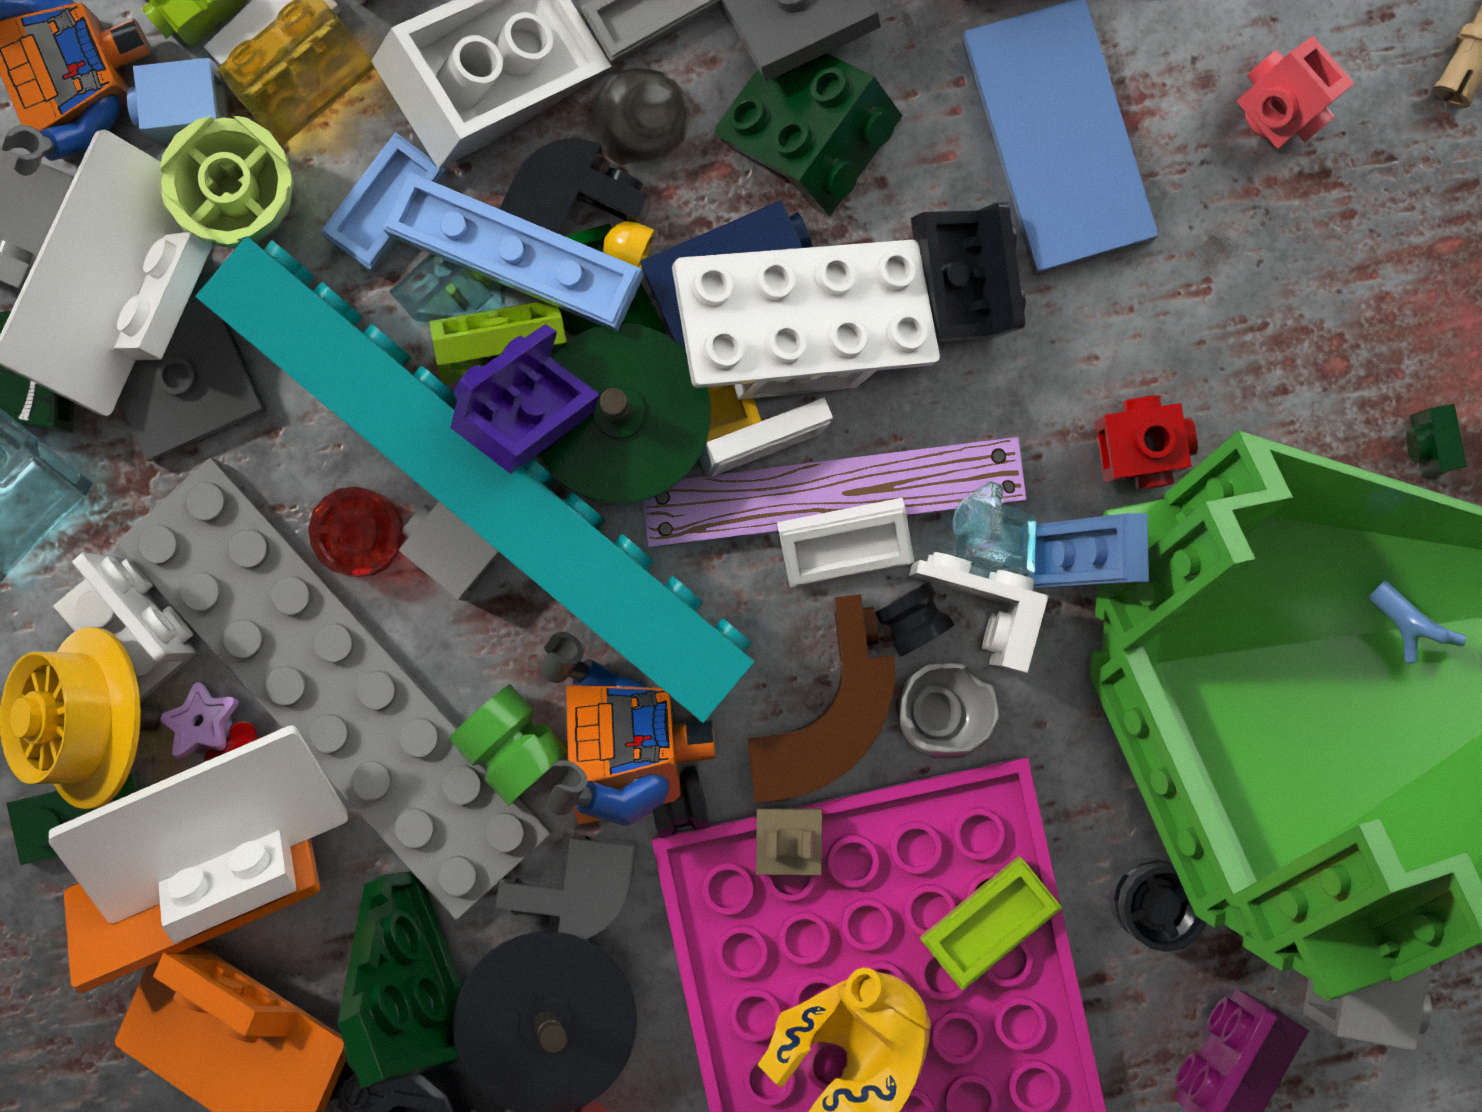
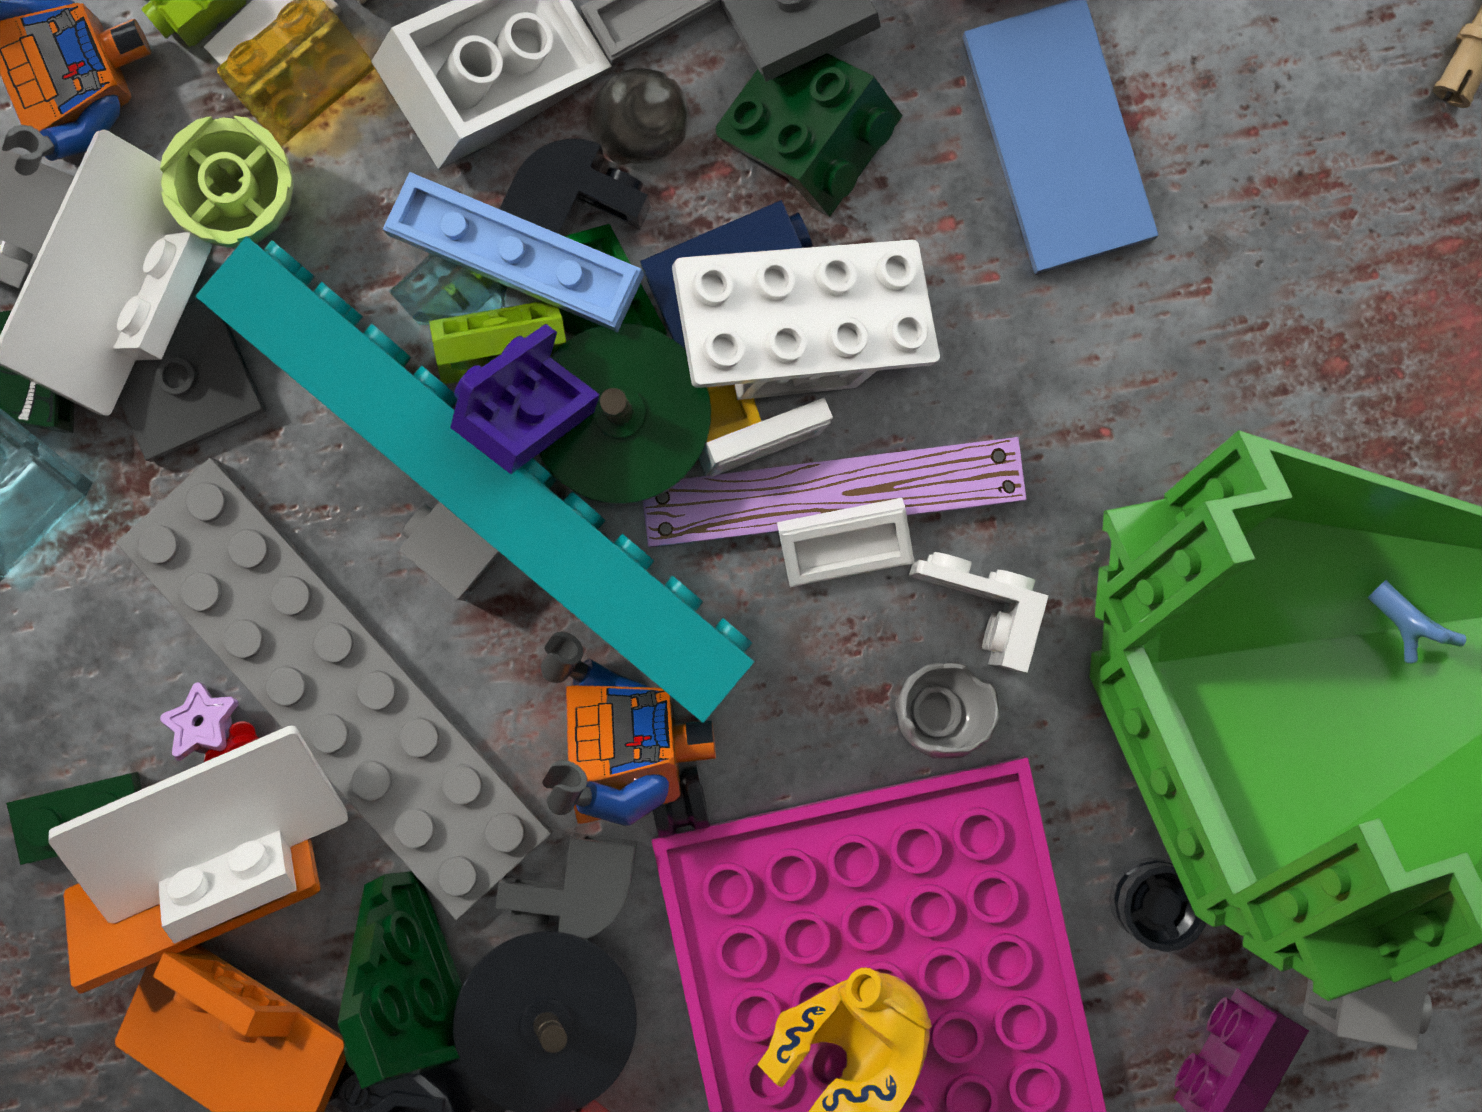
(75, 718): yellow piece -> none
(118, 600): white bracket -> none
(174, 96): light blue brick -> none
(356, 532): clear red wheel -> none
(362, 215): light blue tile -> none
(508, 744): bright green wheel -> none
(629, 242): yellow hinge -> none
(788, 841): dark tan tile -> none
(826, 748): reddish brown arch -> none
(914, 619): black wheel -> none
(971, 272): black bracket -> none
(990, 922): lime tile -> none
(994, 533): clear light blue bracket -> none
(1092, 551): medium blue tile -> none
(1123, 445): red brick -> none
(1293, 93): coral brick -> none
(1435, 440): dark green plate -> none

